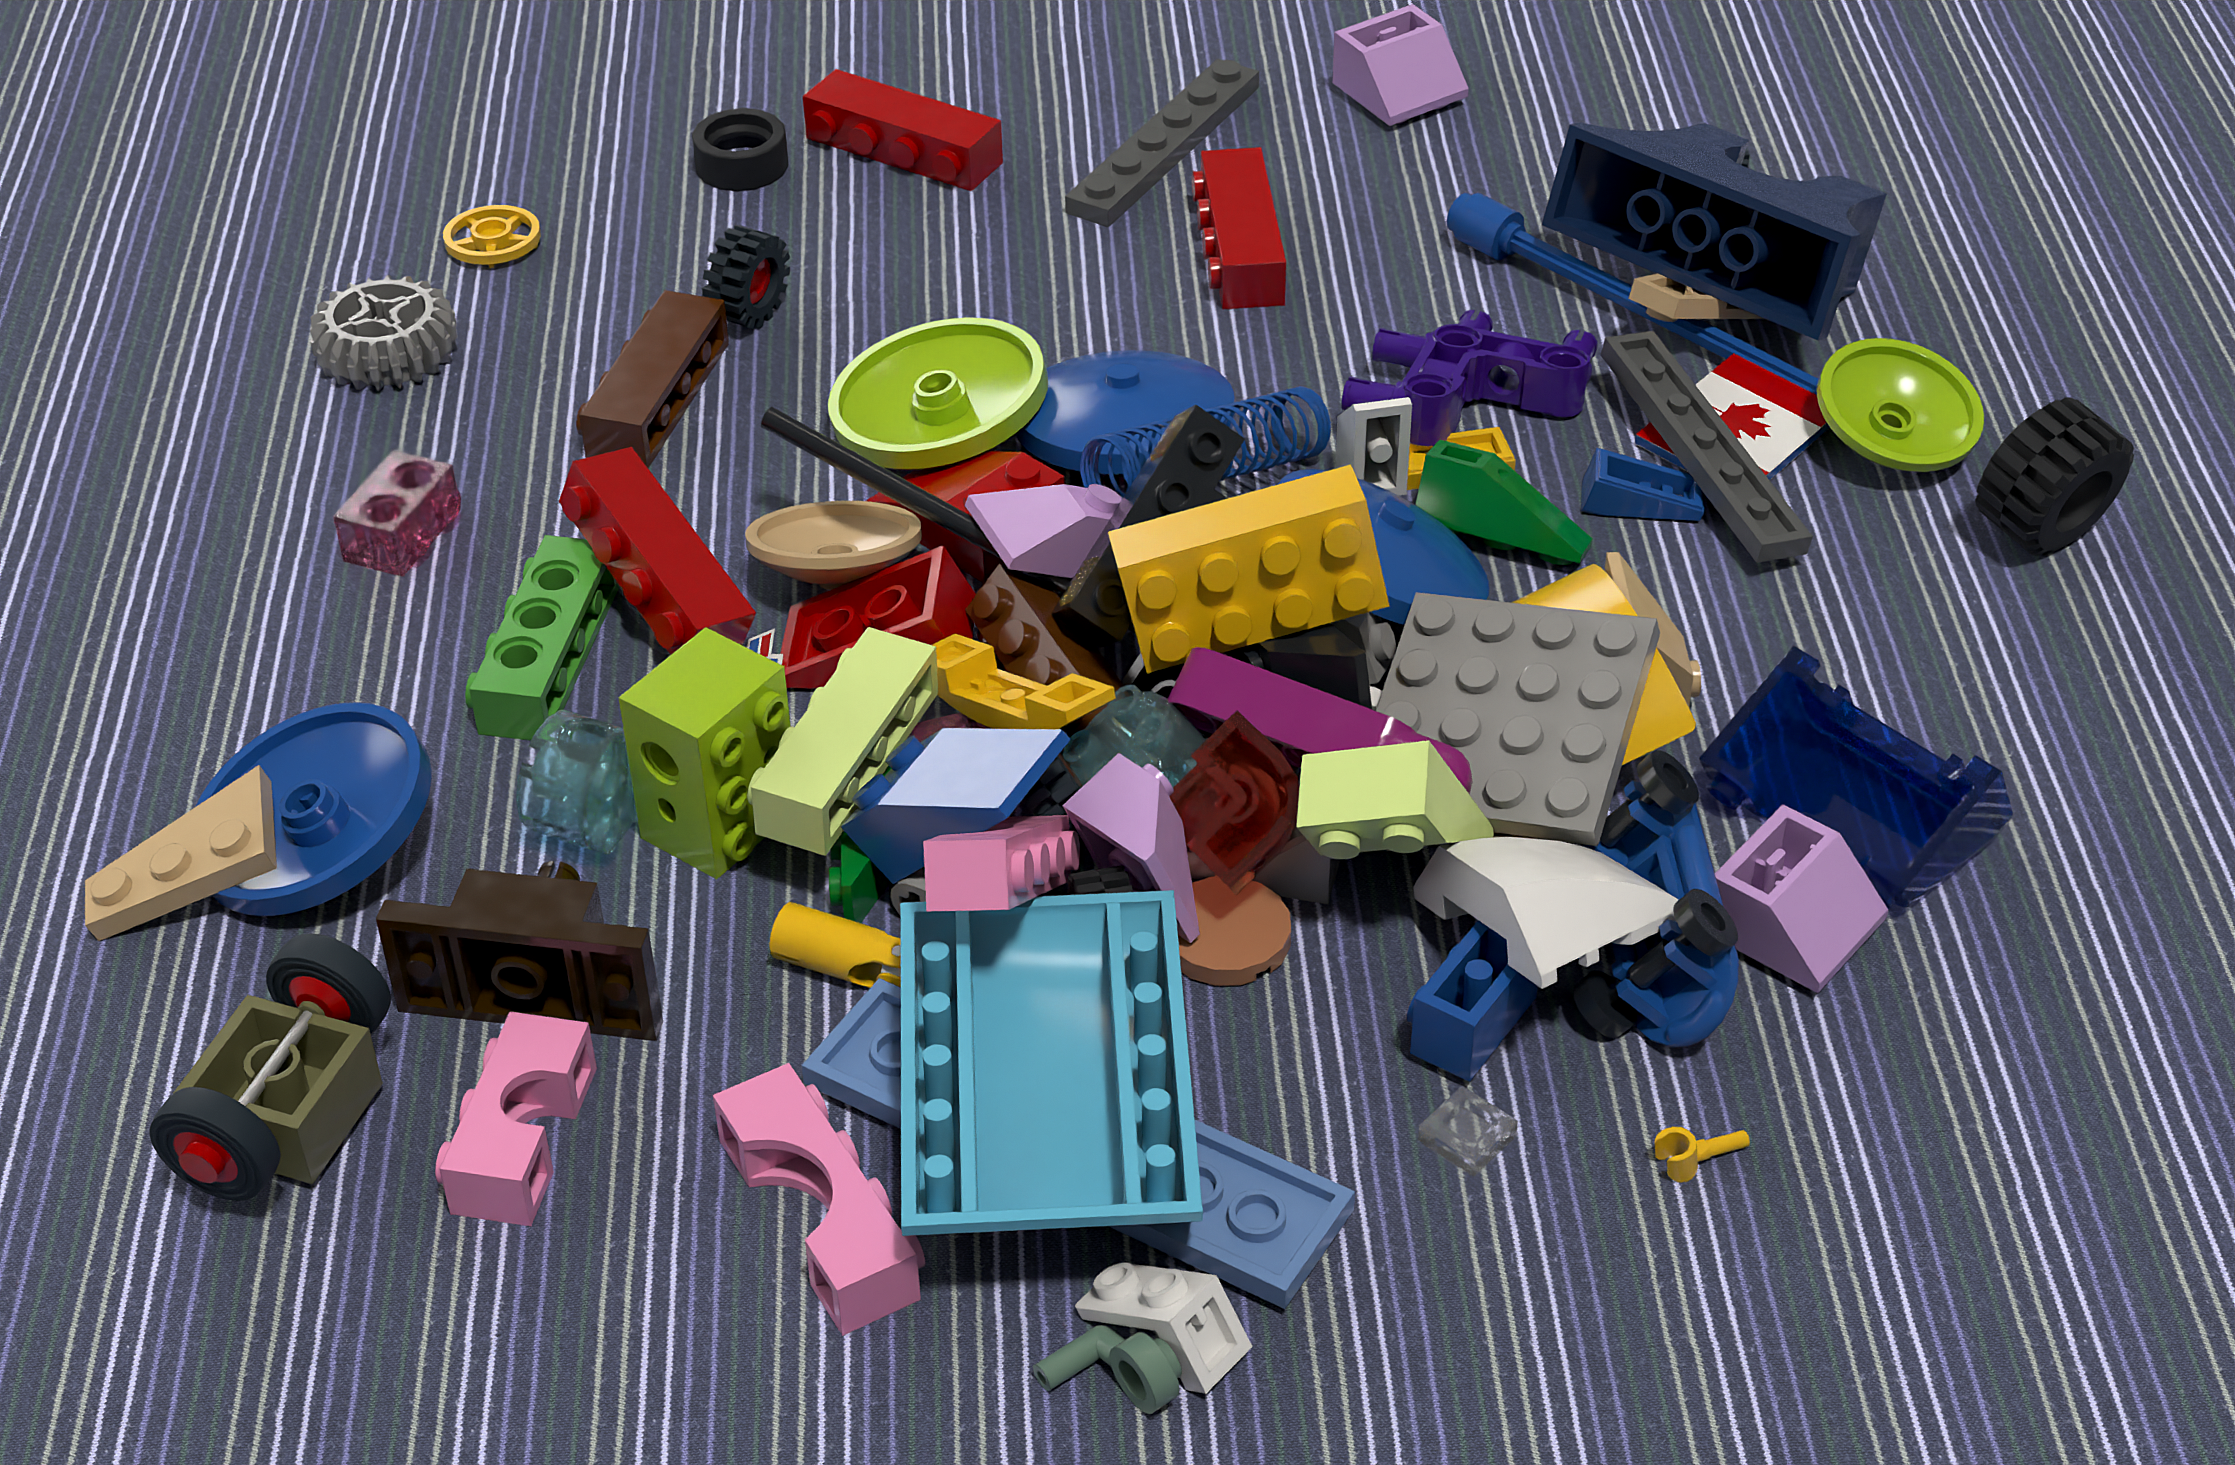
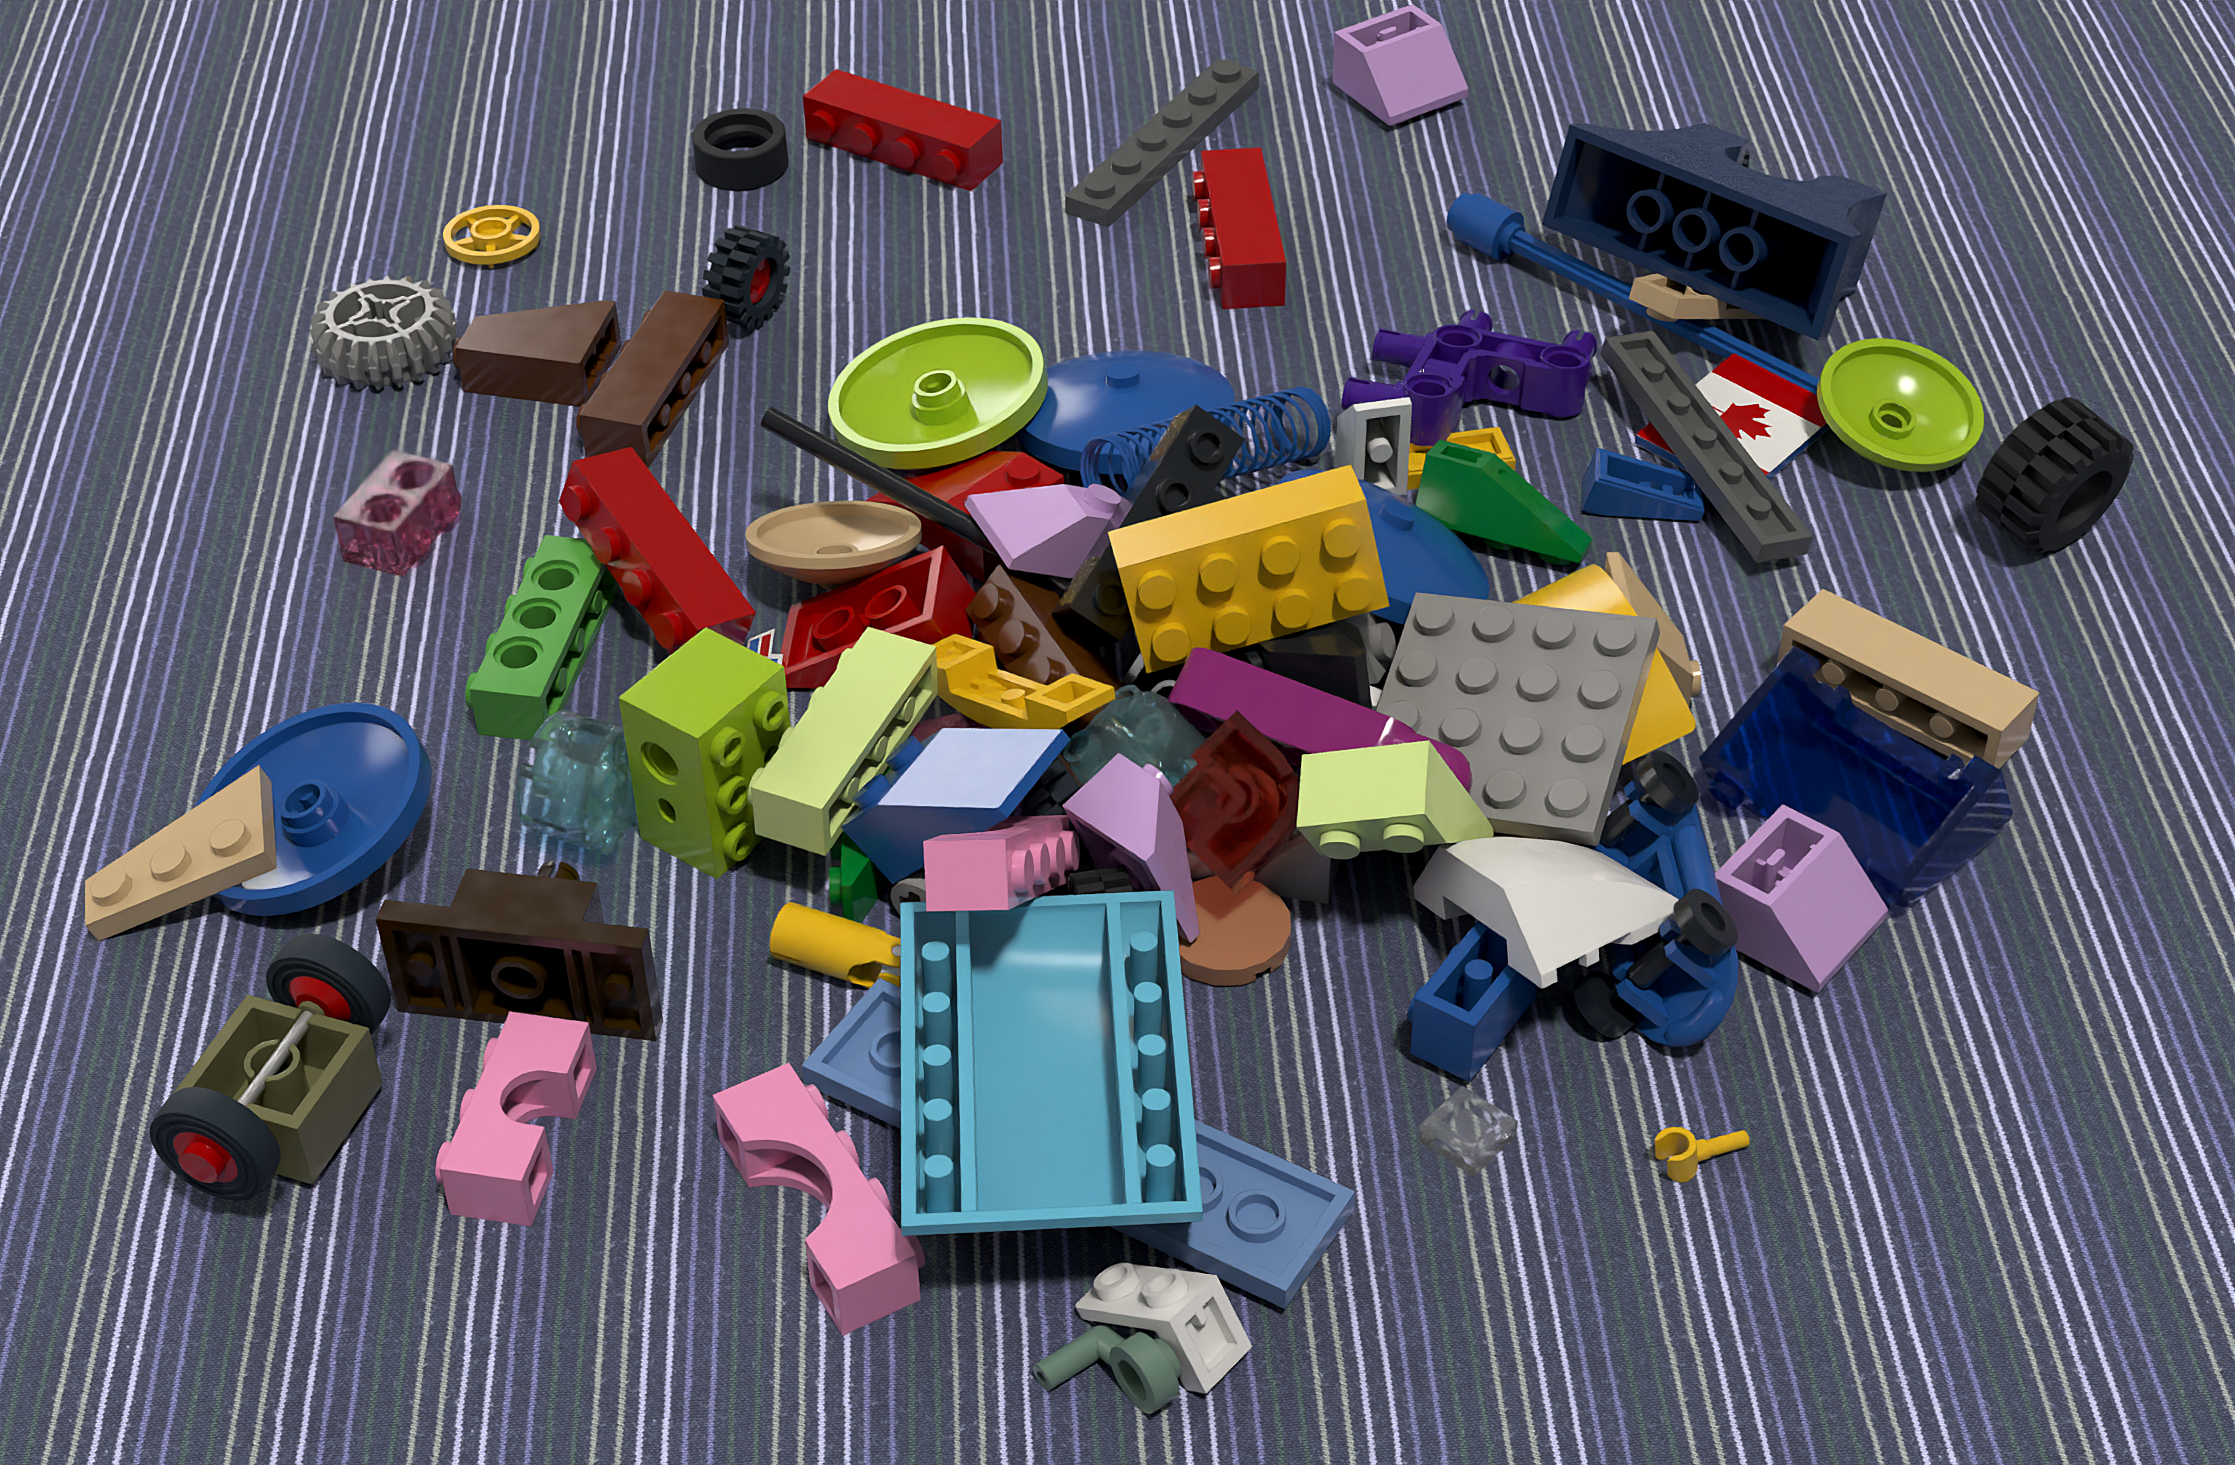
(540, 352): none -> reddish brown slope
(1913, 681): none -> tan brick

